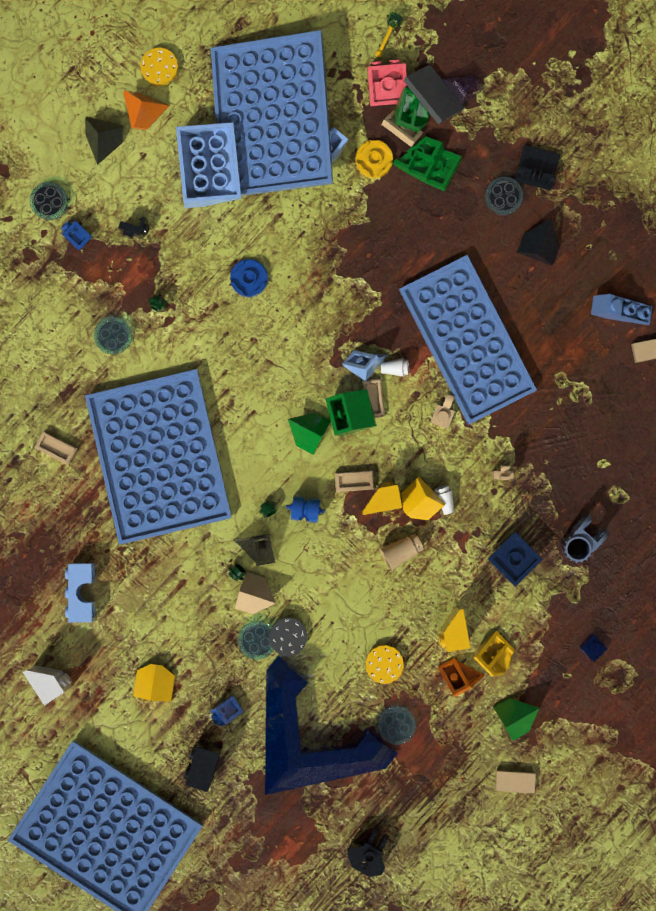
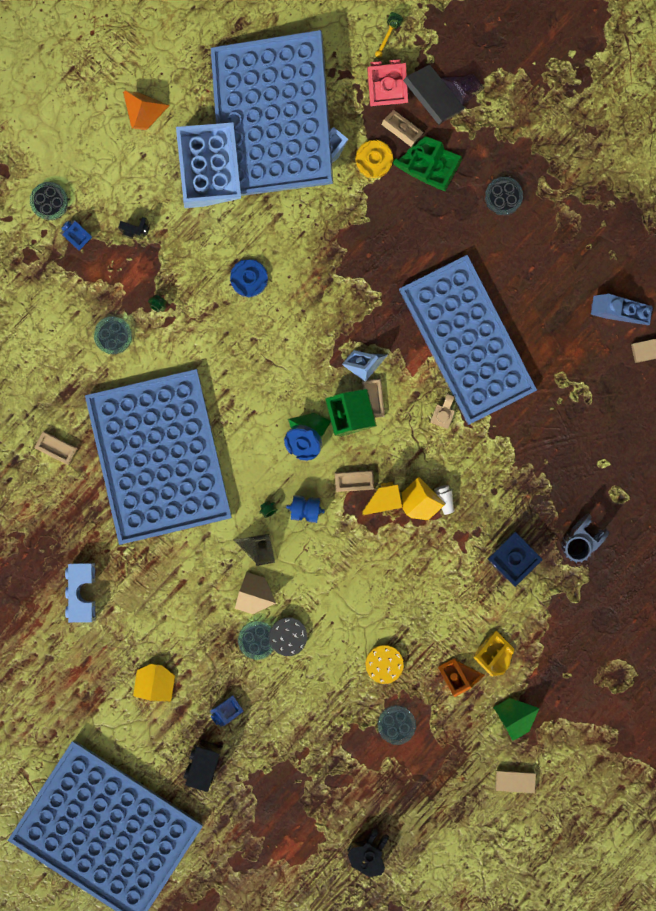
(48, 682): white slope -> none
(102, 137): black slope -> none
(159, 66): yellow tile -> none
(237, 572): dark green plate -> none
(285, 760): clear blue wedge -> none
(303, 442): none -> blue tile
(395, 367): white cone -> none
(401, 551): tan plant -> none
(410, 111): green slope -> none
(454, 632): yellow slope -> none
(503, 473): tan plate -> none
(537, 167): black hinge -> none
(540, 243): black slope -> none
(593, 647): clear blue plate -> none

